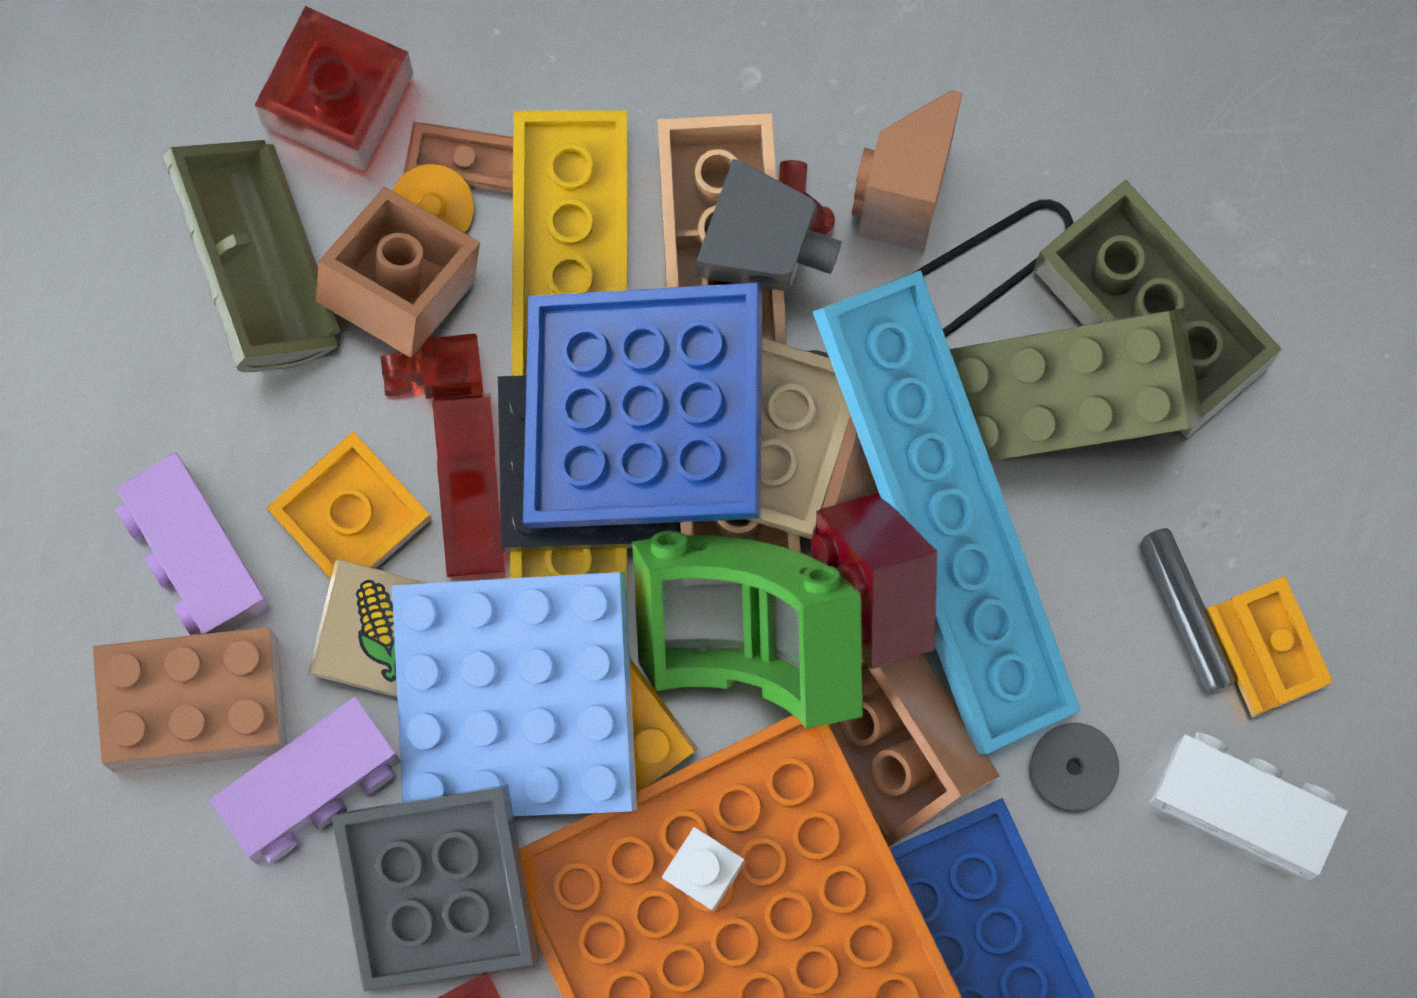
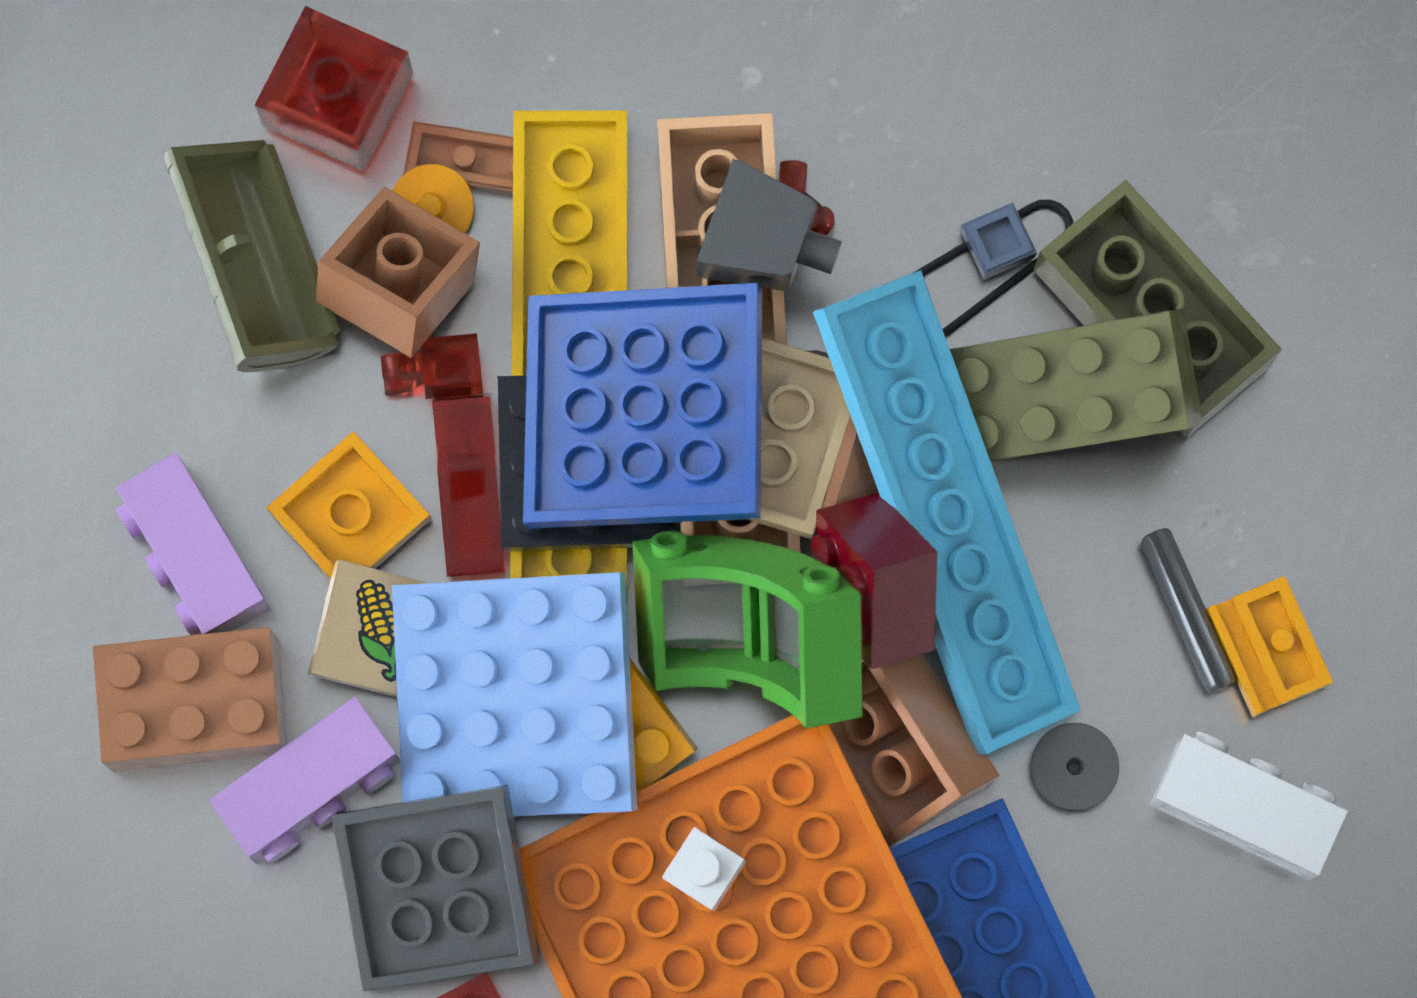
(905, 174): nougat slope -> none
(998, 241): none -> sand blue tile

